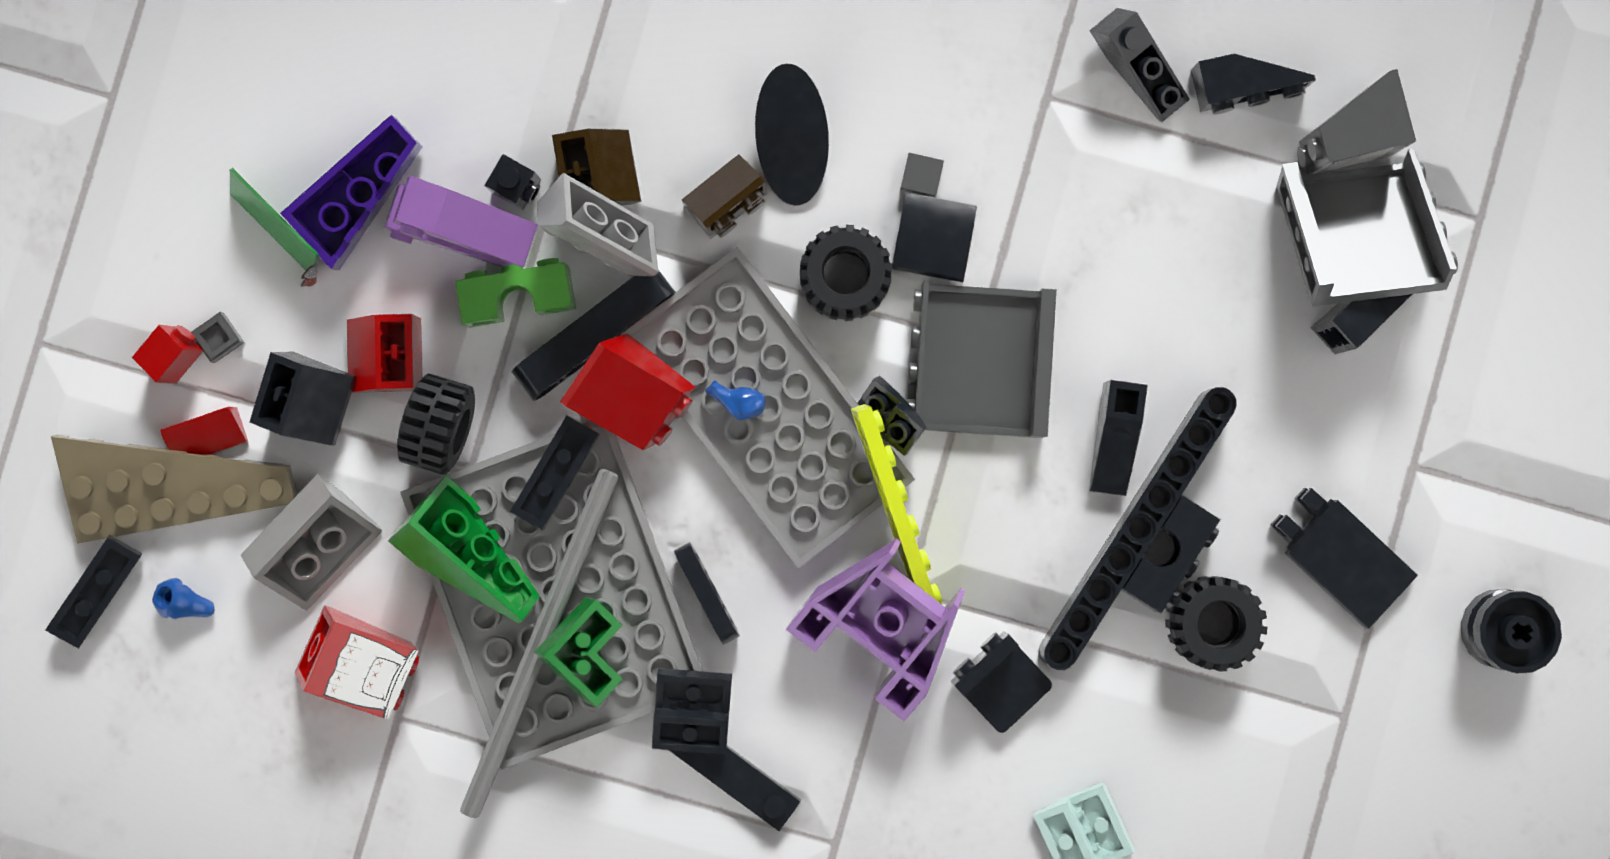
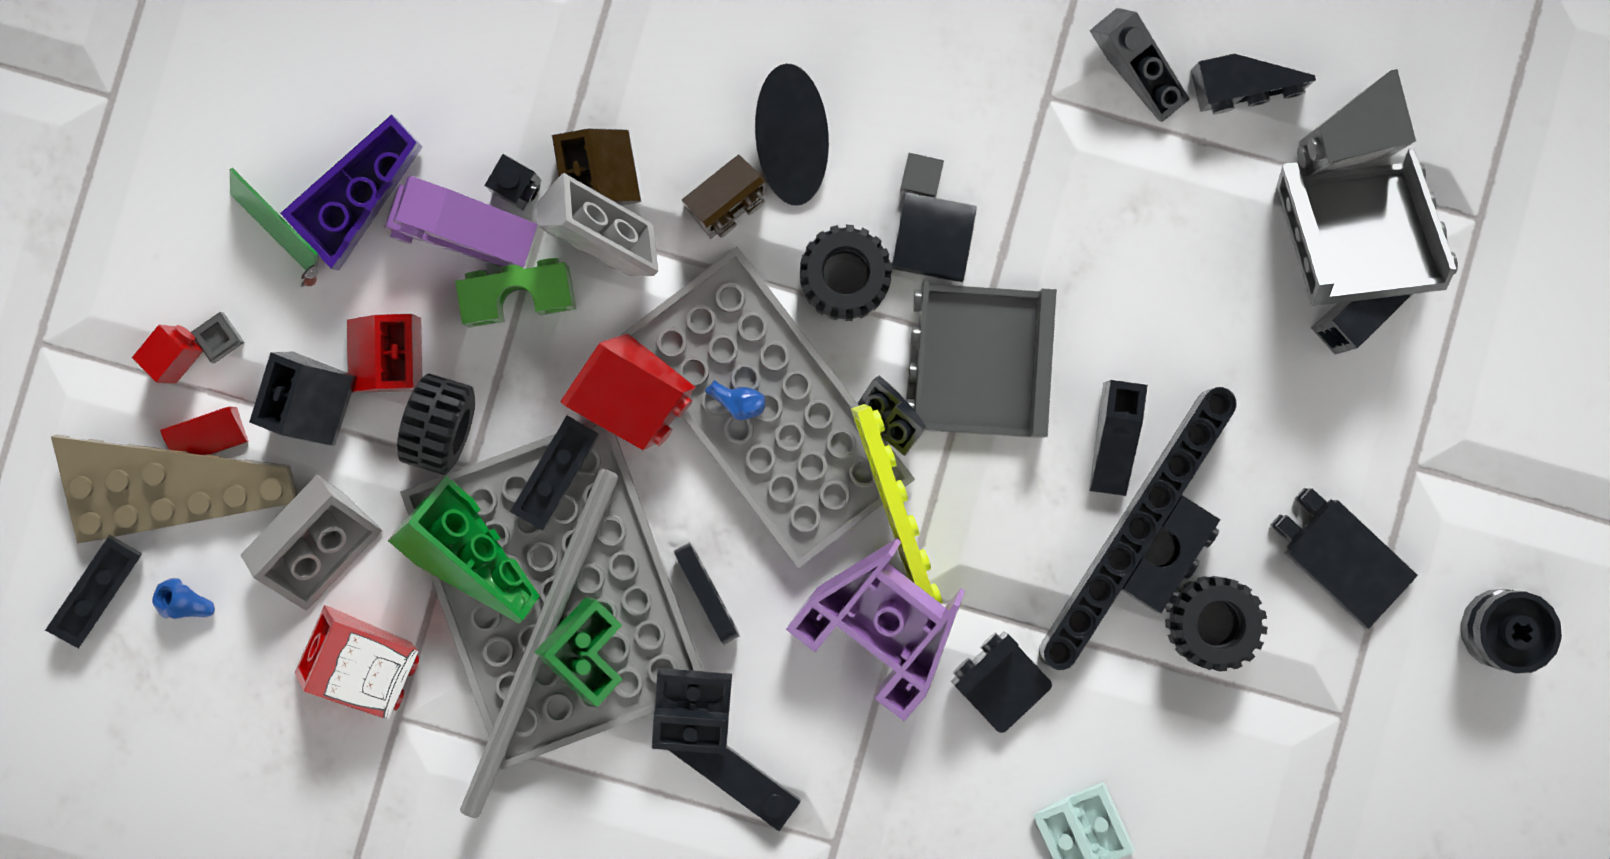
(575, 344): black beam -> none

